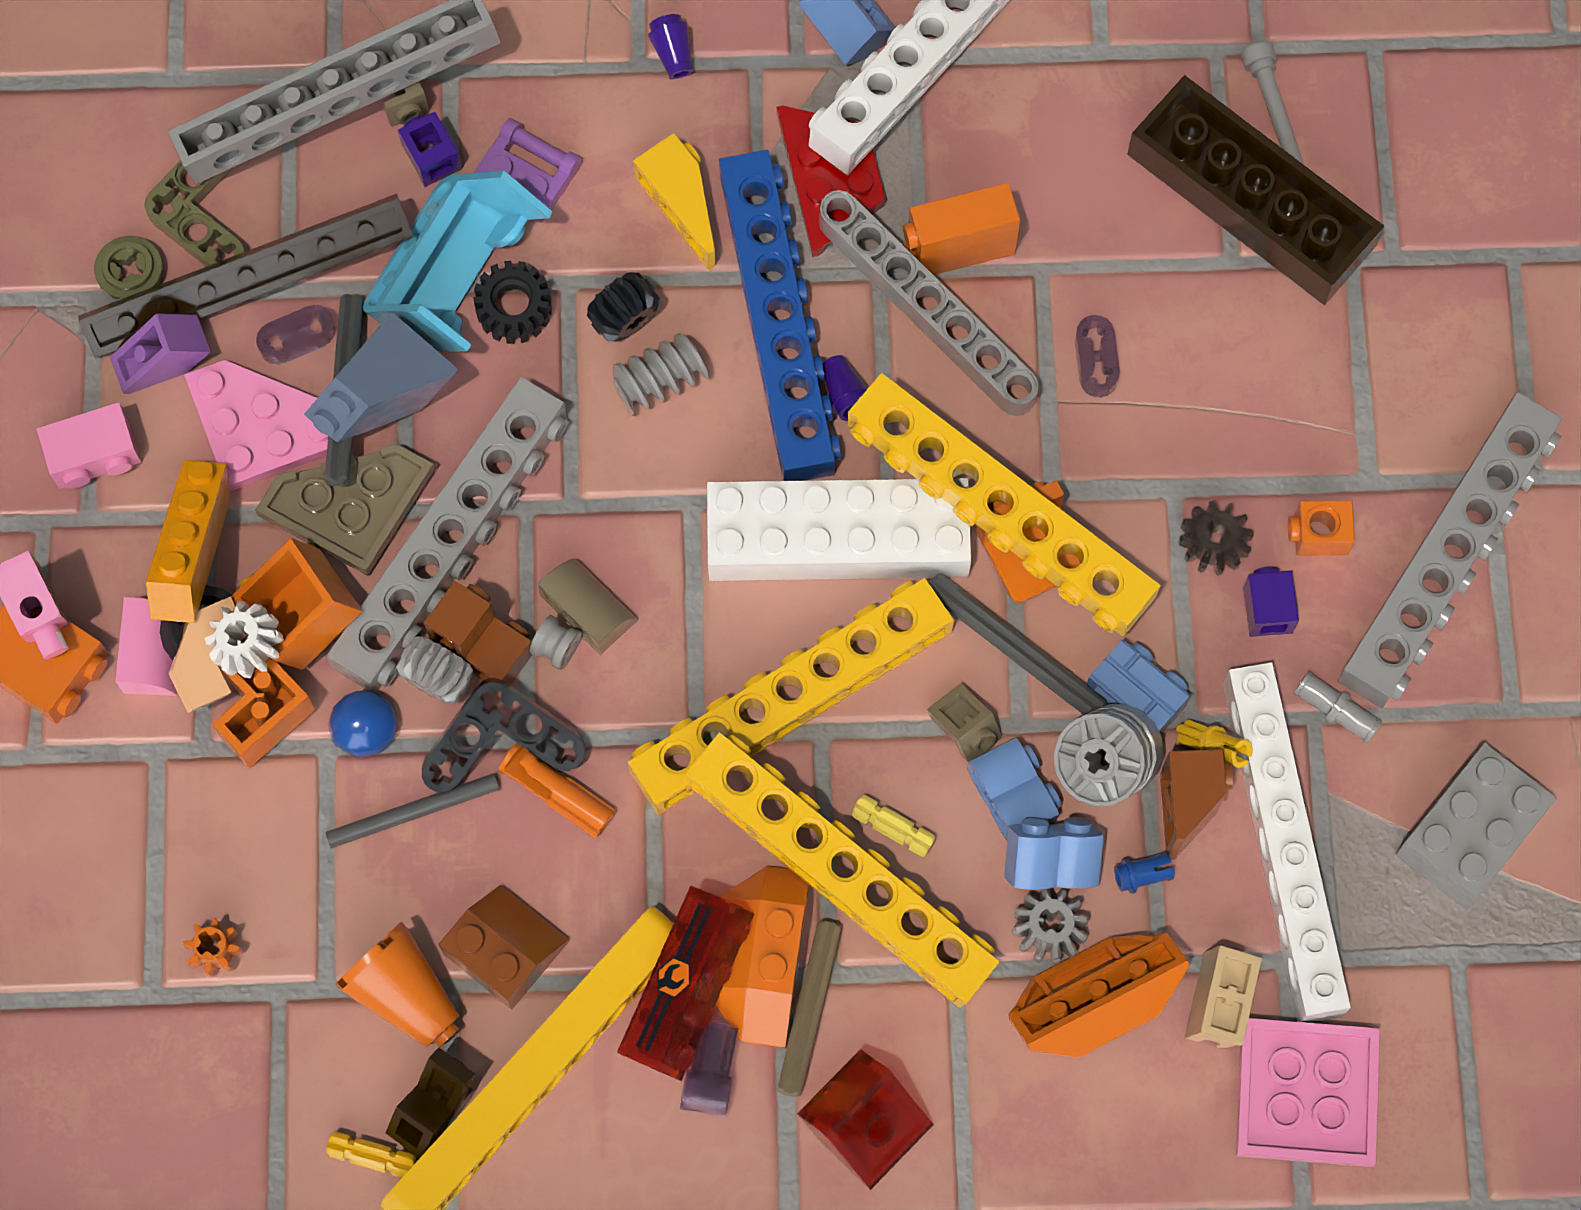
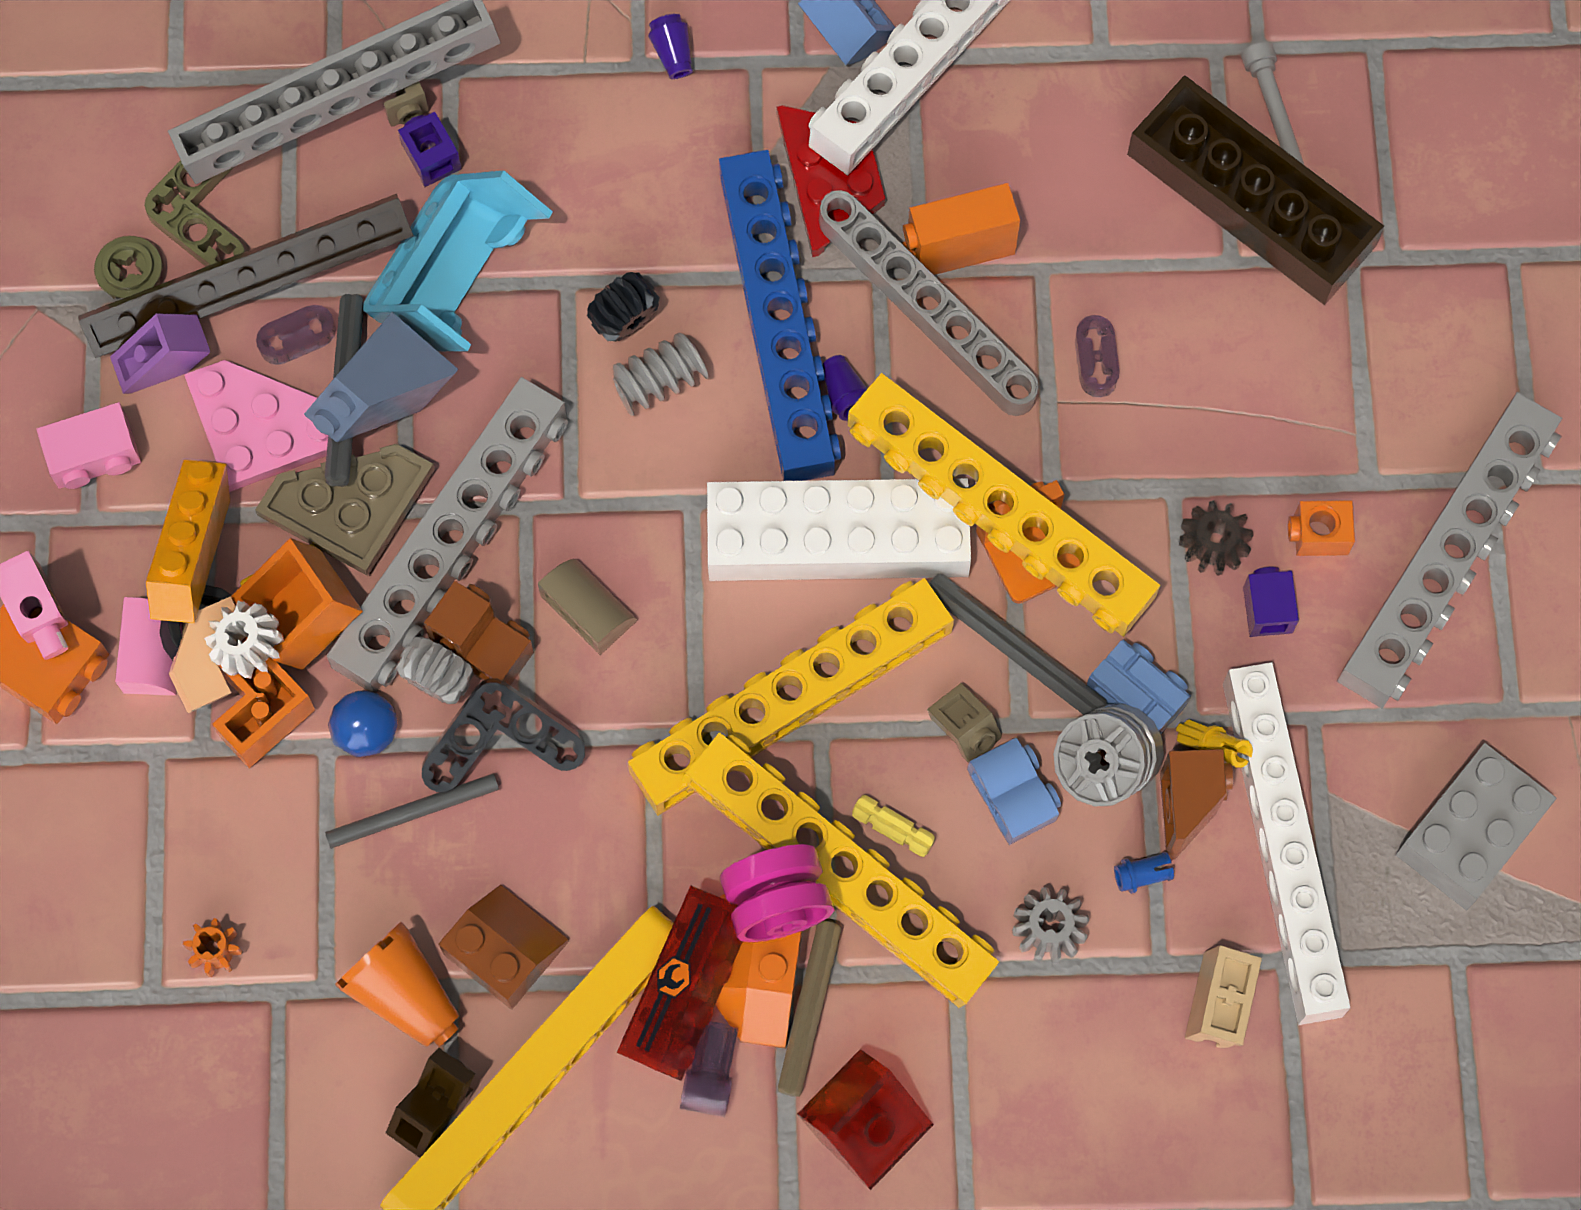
(369, 1154): yellow axle -> none
(506, 279): black tyre -> none
(537, 182): medium lavender plate -> none
(555, 642): light grey wheel -> none
(557, 790): orange piece -> none
(674, 183): yellow slope -> none
(776, 893): none -> dark pink wheel
(1053, 854): medium blue brick -> none
(1099, 994): orange wedge -> none
(1308, 1093): bright pink plate -> none
(1337, 707): light grey pin -> none

